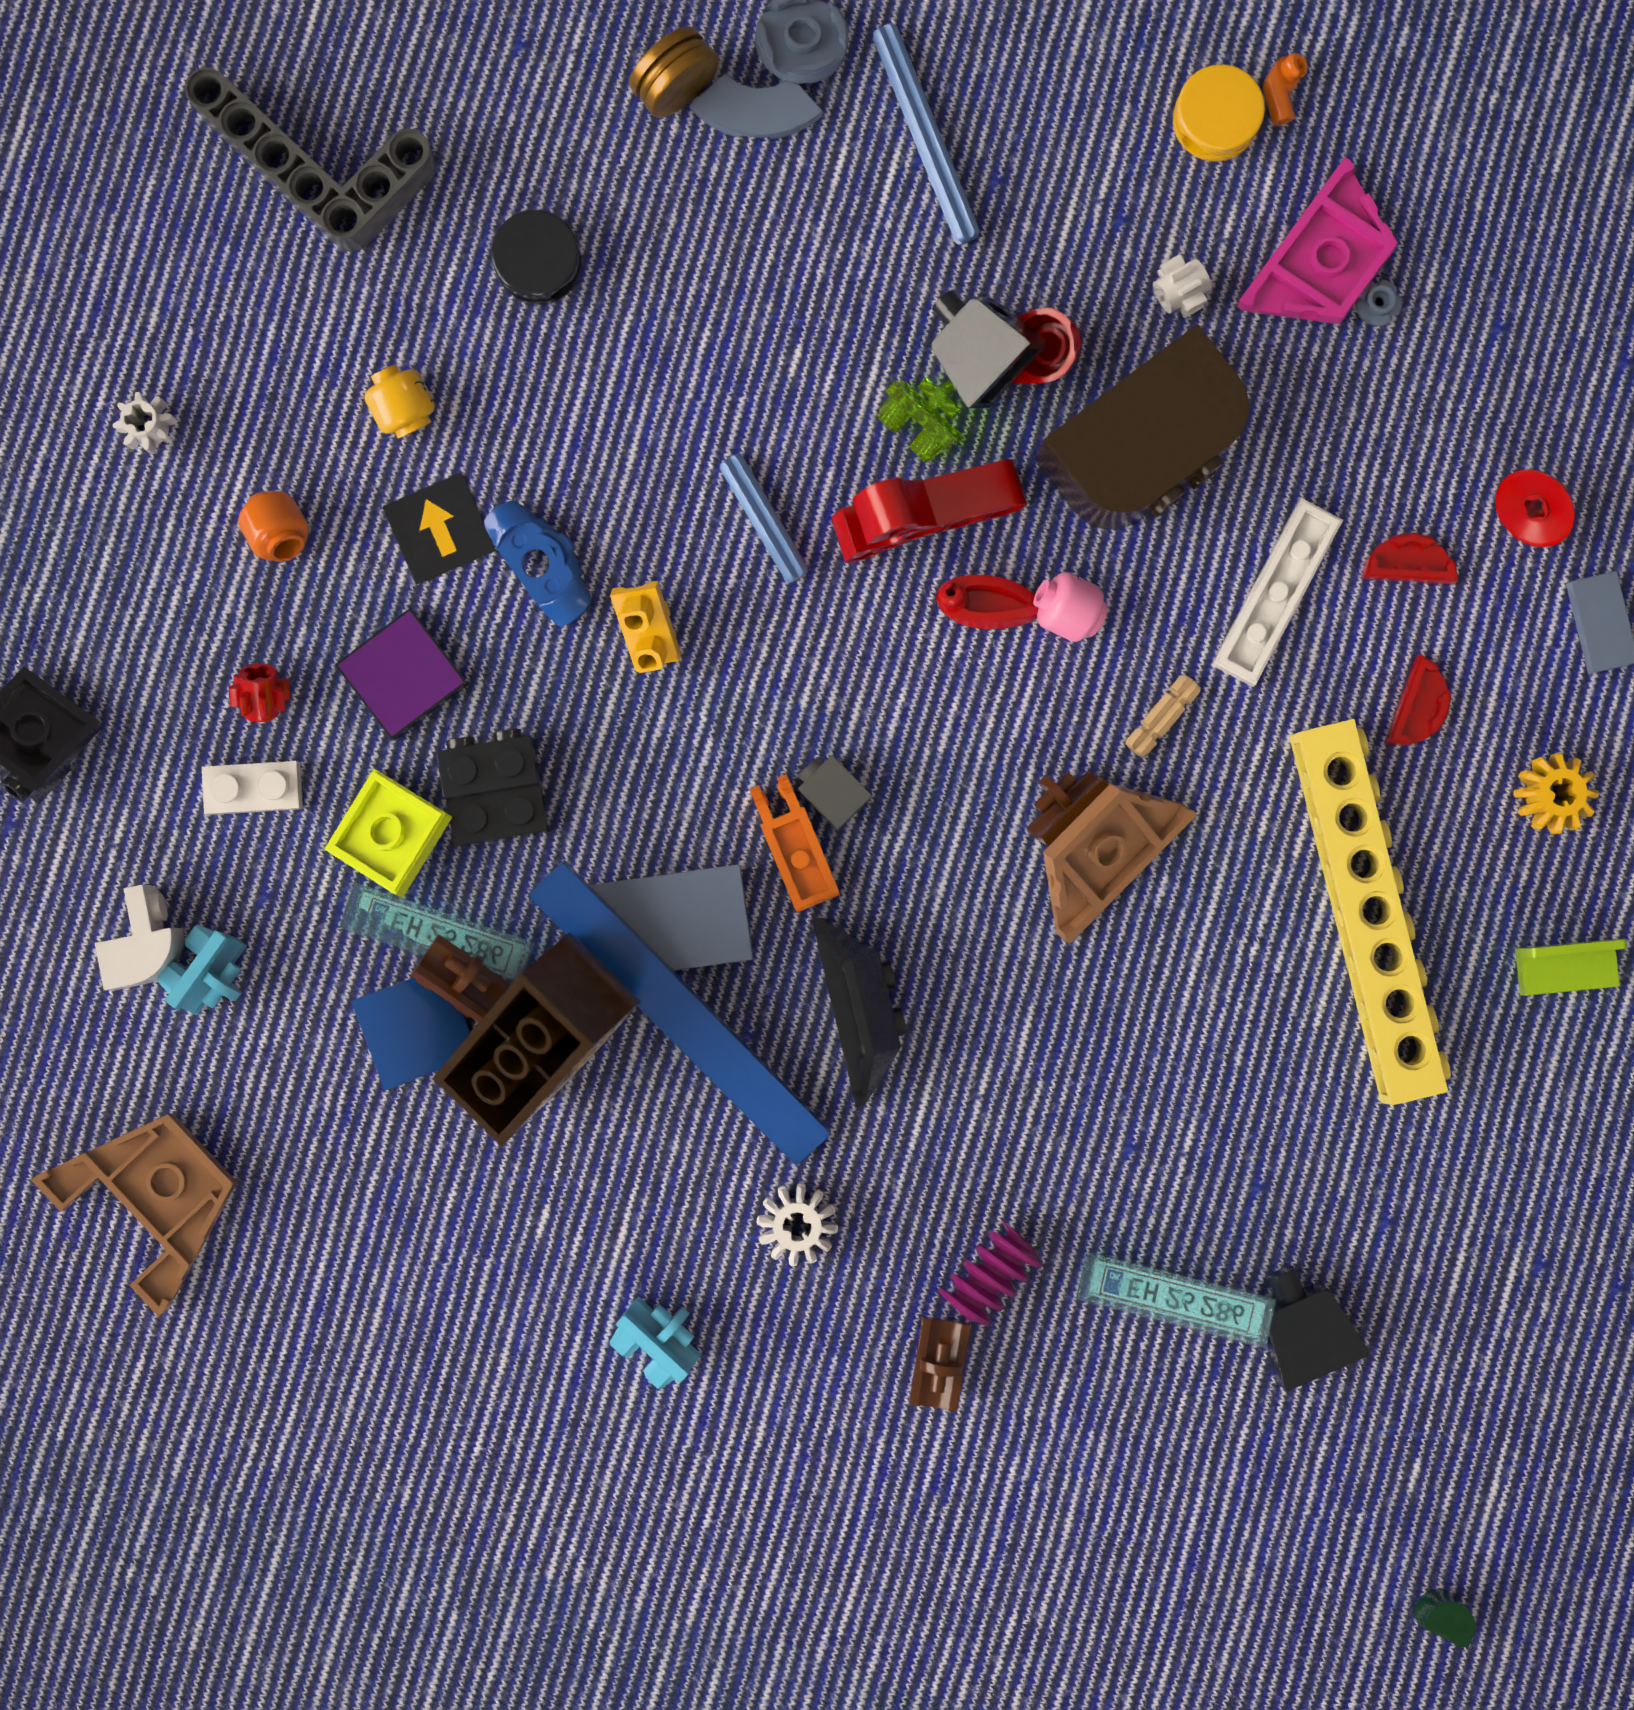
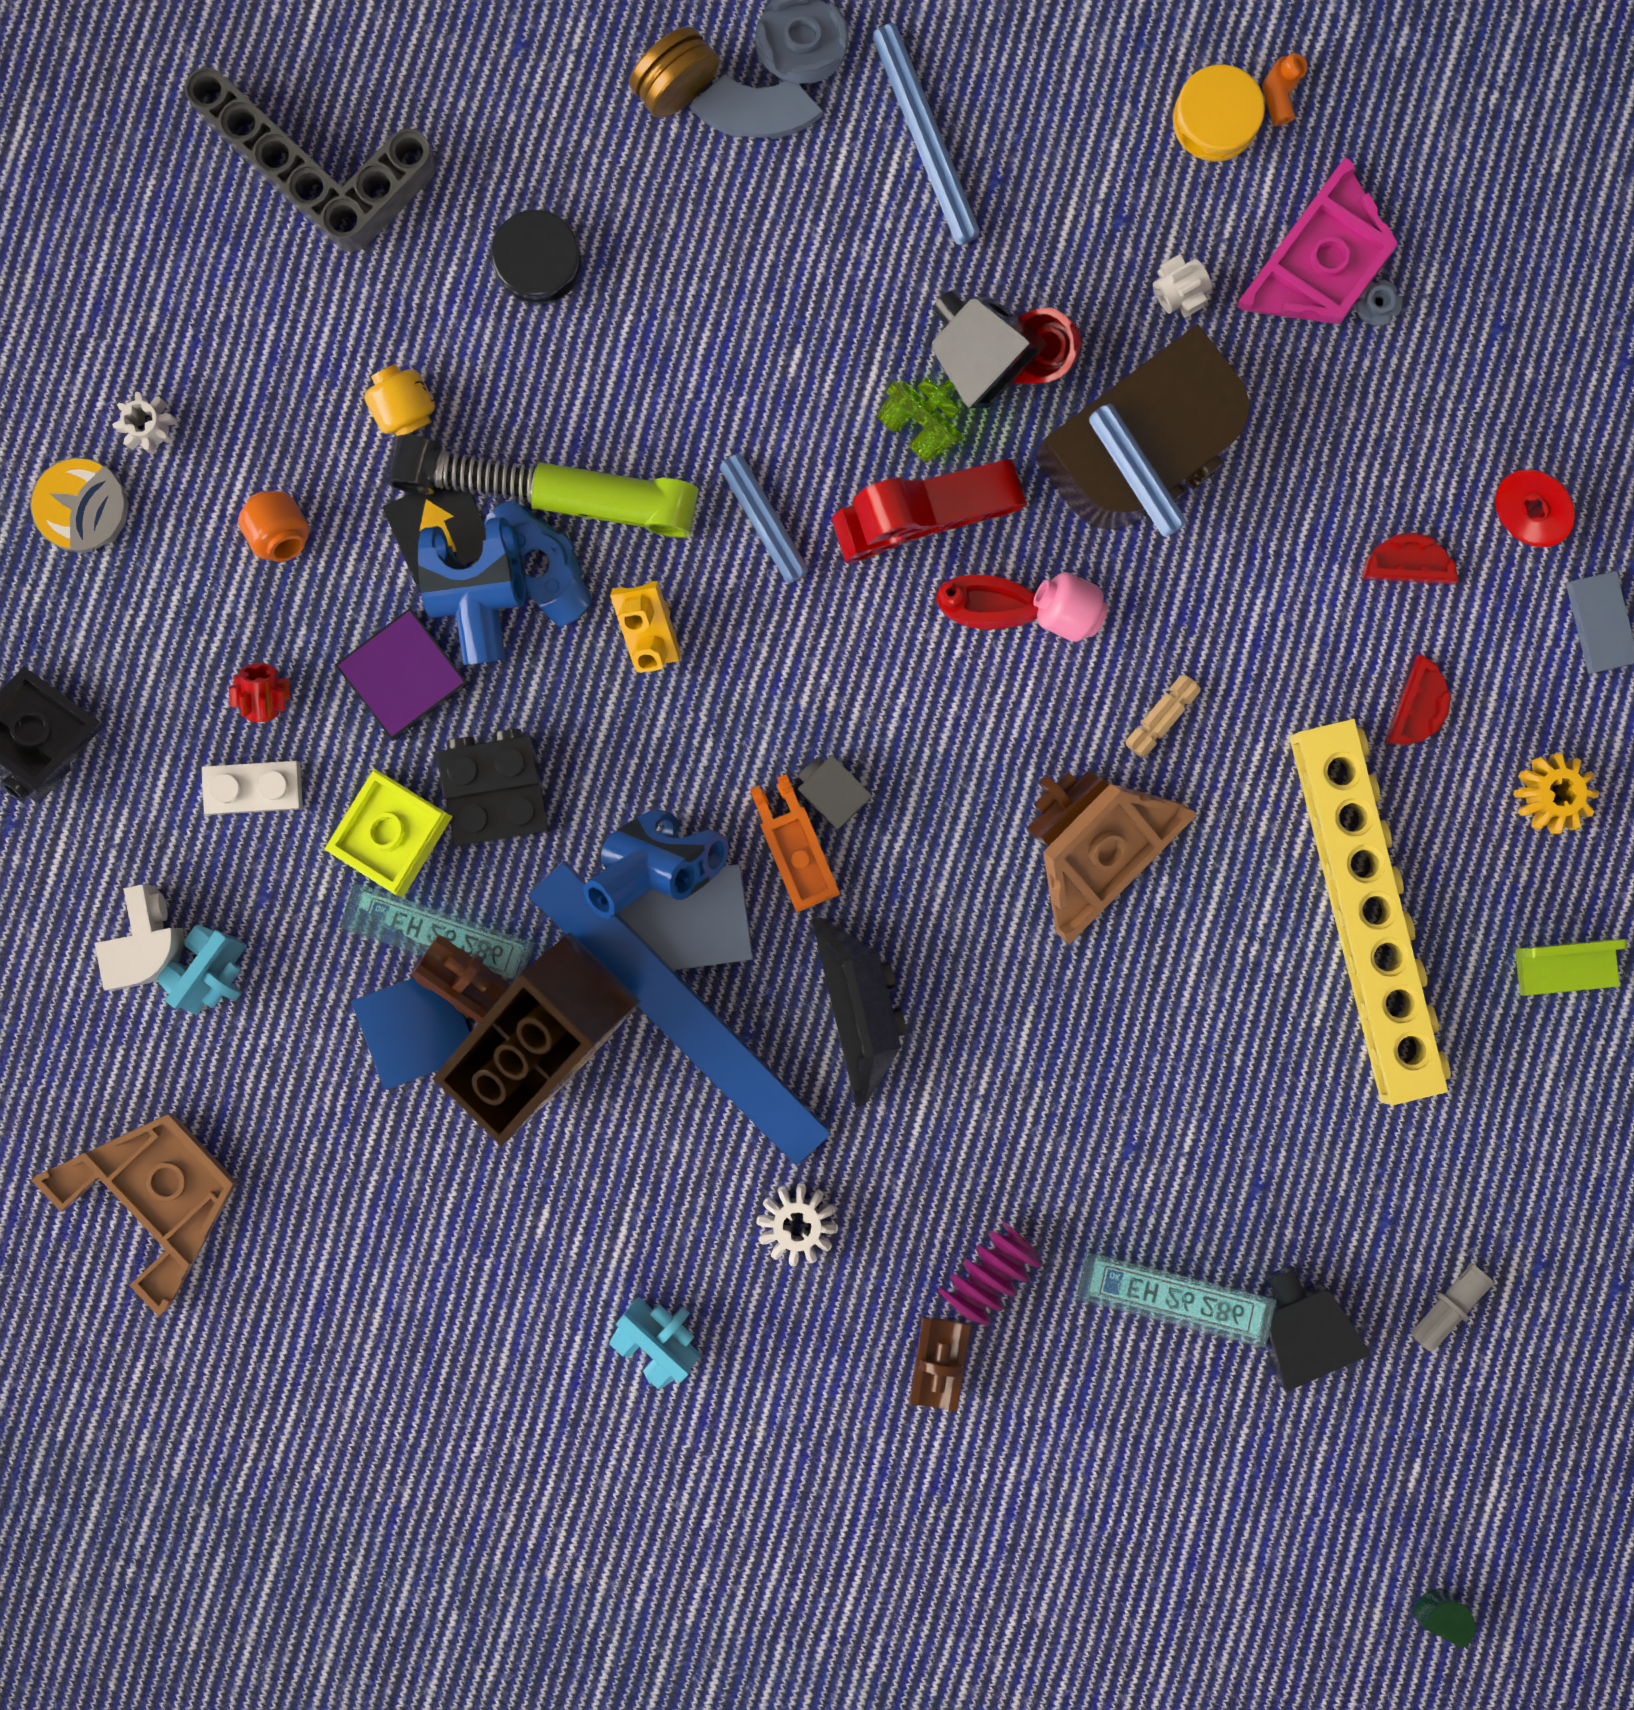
(79, 505): none -> tile
(473, 591): none -> blue connector
(645, 860): none -> blue connector
(658, 505): none -> piece
(1137, 470): none -> medium blue axle
(1277, 592): white tile -> none
(1452, 1307): none -> light grey axle

